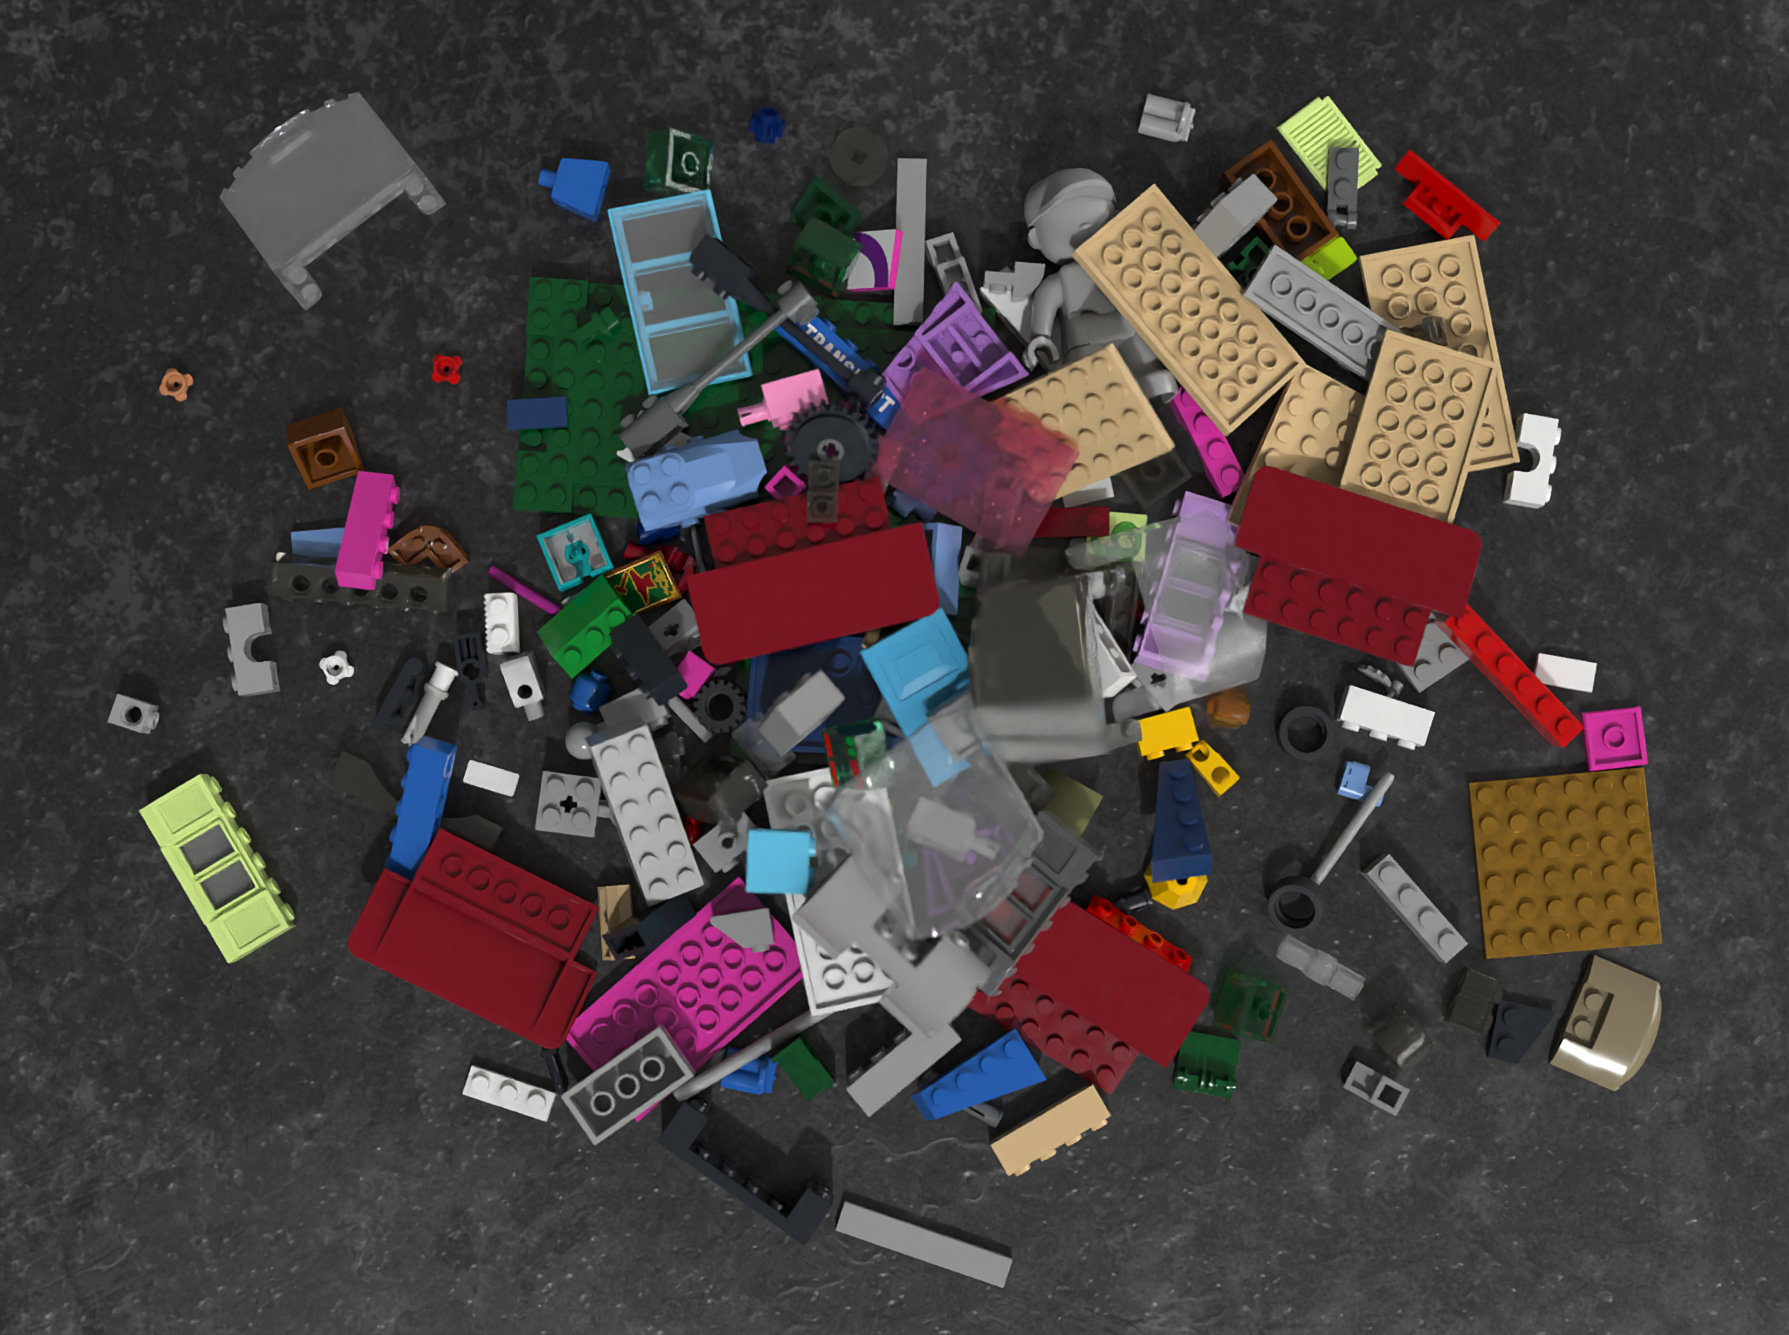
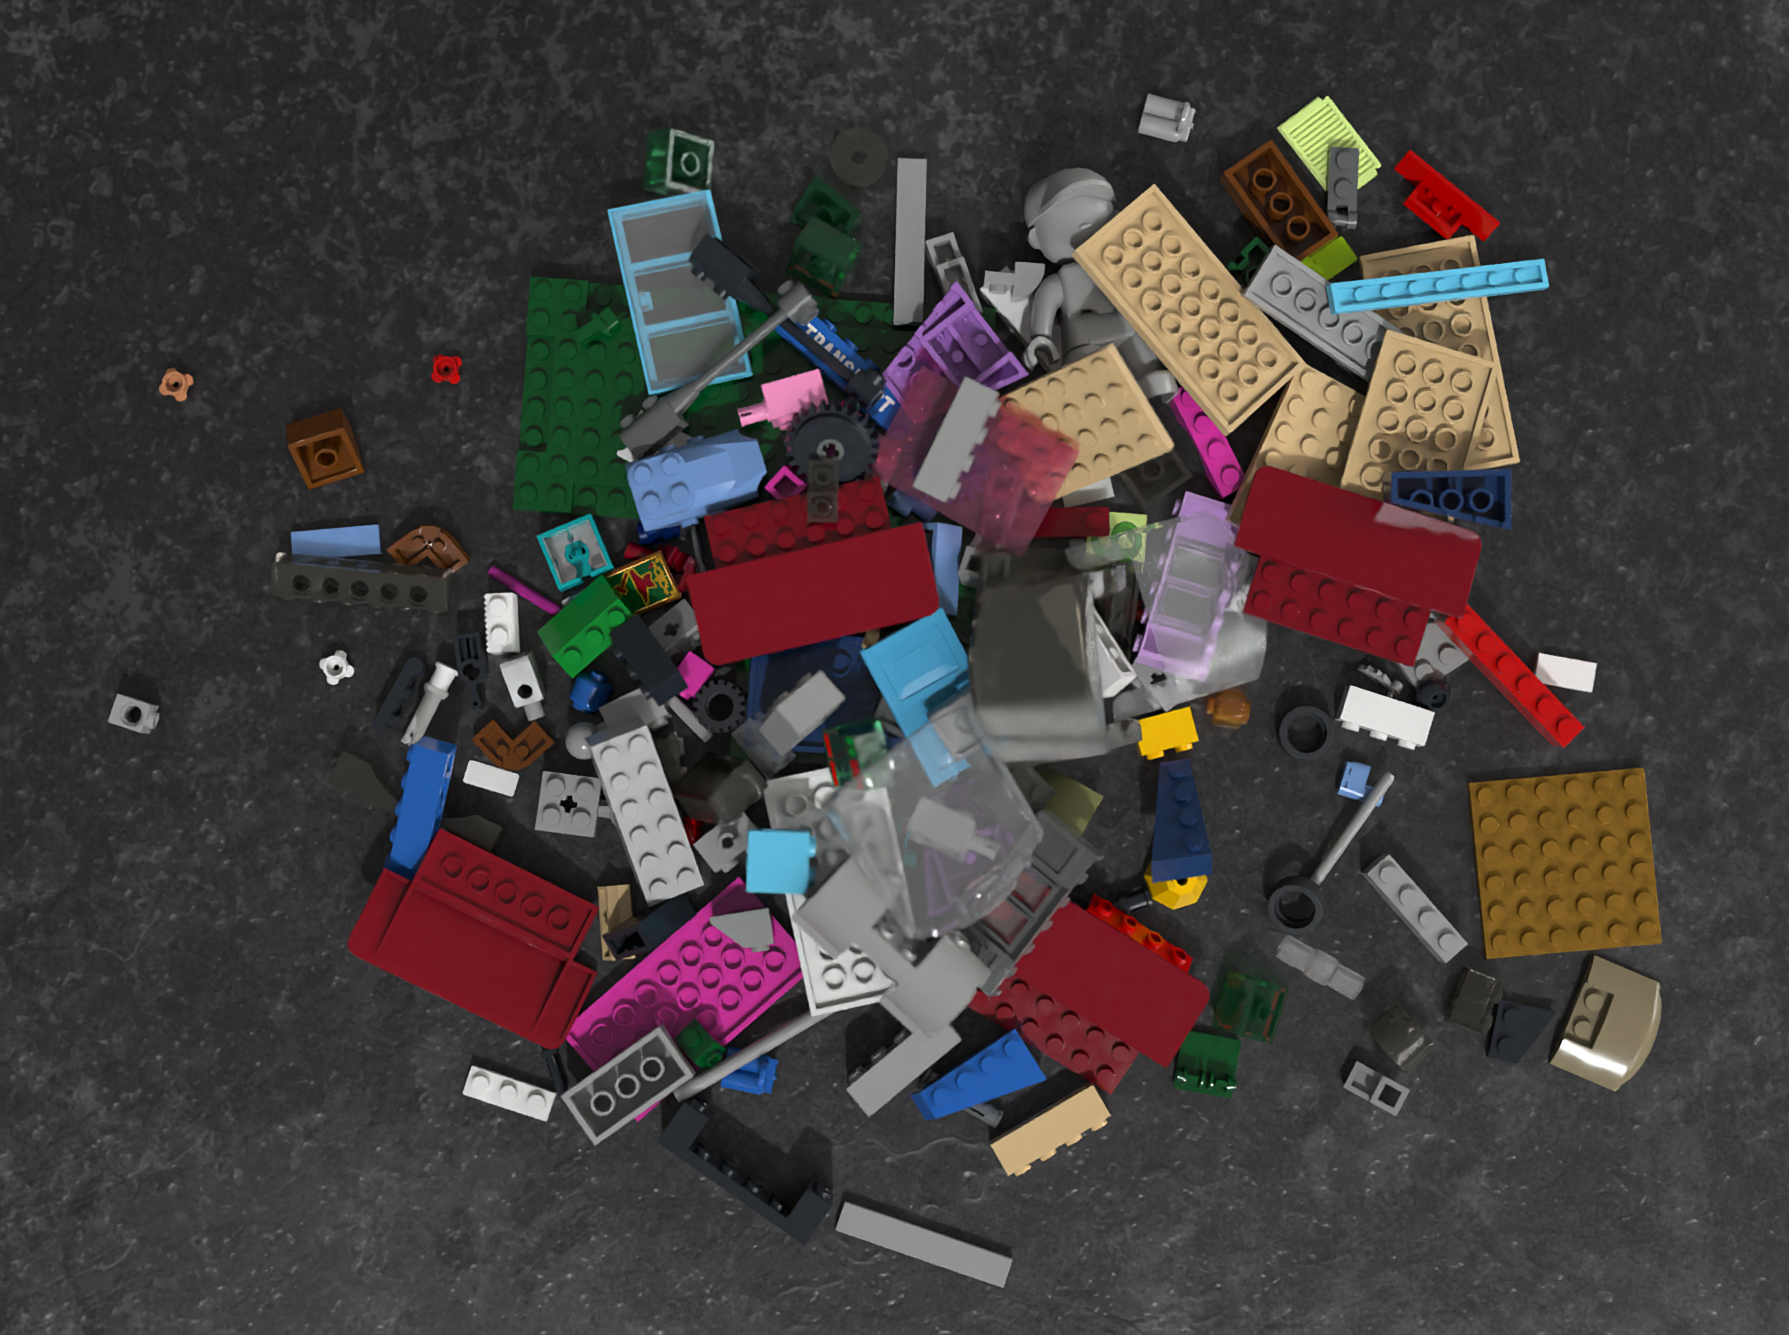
(218, 867): yellowish green window -> none
(244, 626): light grey arch -> none
(318, 184): clear windscreen -> none
(366, 530): dark pink brick -> none
(512, 753): none -> reddish brown plate
(537, 413): dark blue tile -> none
(578, 185): blue torso -> none
(700, 1045): none -> dark green bracket
(767, 125): clear blue gear -> none
(804, 1067): dark green panel -> none
(877, 261): tile -> none
(957, 439): none -> light grey brick
(1212, 767): yellow leg -> none
(1233, 215): light grey brick -> none
(1433, 330): clear smoke tile -> none
(1433, 694): none -> black plate
(1437, 286): none -> medium azure plate
(1459, 494): none -> dark blue wedge
(1537, 436): white arch -> none
(1614, 738): dark pink tile -> none

